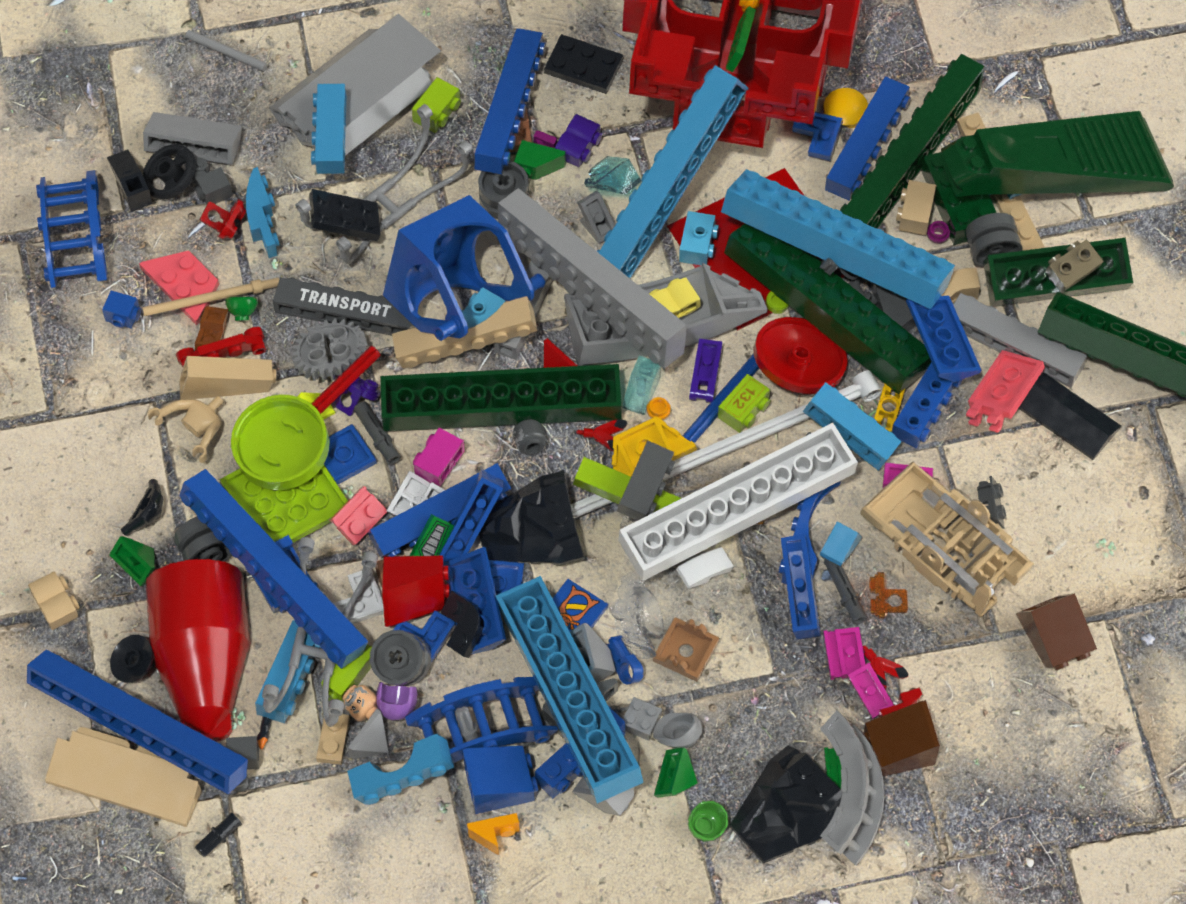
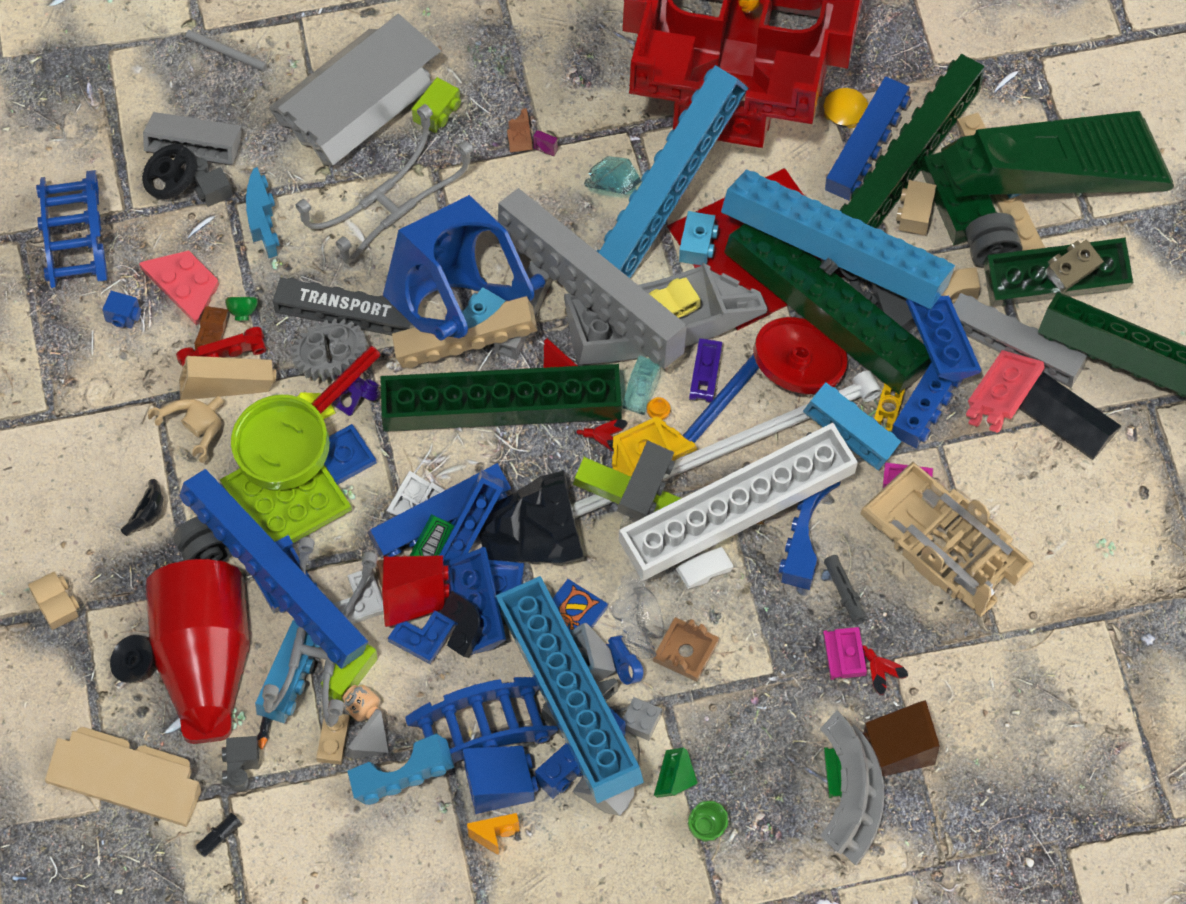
(130, 180): black slope -> none
(134, 558): green slope -> none
(137, 721): blue brick -> none
(227, 227): red bracket -> none
(255, 287): tan bar -> none
(330, 129): dark azure brick -> none
(344, 215): black plate -> none
(358, 515): coral plate -> none
(381, 440): dark grey pin -> none
(396, 644): dark grey wheel -> none
(396, 701): medium lavender hair -> none
(438, 457): dark pink brick -> none
(467, 727): light grey axle -> none
(496, 187): dark grey wheel -> none
(509, 101): blue brick -> none
(529, 437): dark grey head -> none
(539, 159): green slope -> none
(579, 139): dark purple brick -> none
(583, 64): black plate -> none
(596, 216): light grey slope -> none
(678, 730): light grey hat -> none
(740, 39): green tile -> none
(744, 403): lime brick -> none
(775, 304): lime tile -> none
(786, 806): black wedge -> none
(800, 587): blue slope -> none
(824, 132): blue plate -> none
(840, 544): dark azure slope -> none
(870, 690): dark pink plate -> none
(878, 605): clear orange bracket -> none
(905, 699): red slope -> none
(938, 226): magenta plate -> none
(991, 494): dark grey hinge -> none
(1058, 630): reddish brown slope -> none

